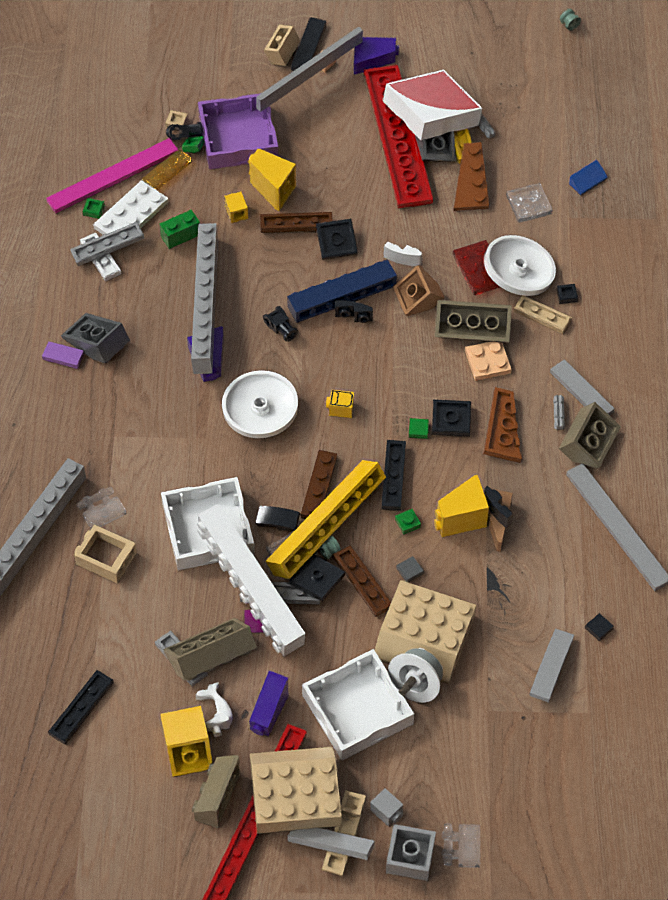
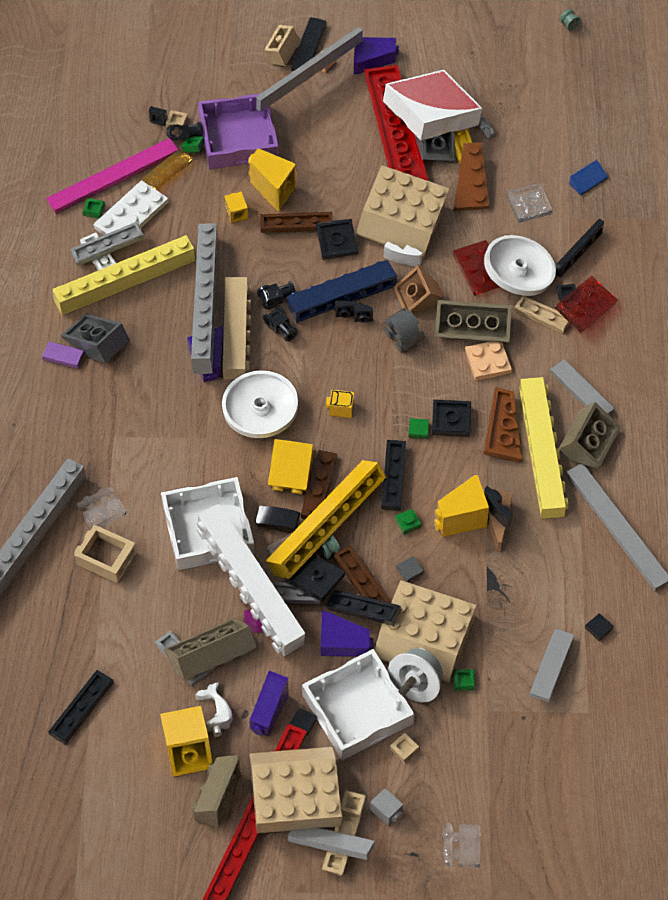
(123, 275): none -> light yellow brick
(158, 116): none -> black tile
(179, 229): green brick -> none
(235, 327): none -> tan brick
(274, 294): none -> black connector
(291, 466): none -> yellow slope
(303, 720): none -> black tile
(343, 637): none -> dark purple slope
(364, 607): none -> black tile
(402, 210): none -> tan slope
(403, 329): none -> dark grey brick
(404, 747): none -> tan tile
(410, 852): light grey brick -> none
(464, 680): none -> green tile
(542, 448): none -> light yellow brick
(559, 414): light grey axle -> none
(579, 248): none -> black tile
(586, 304): none -> clear red plate

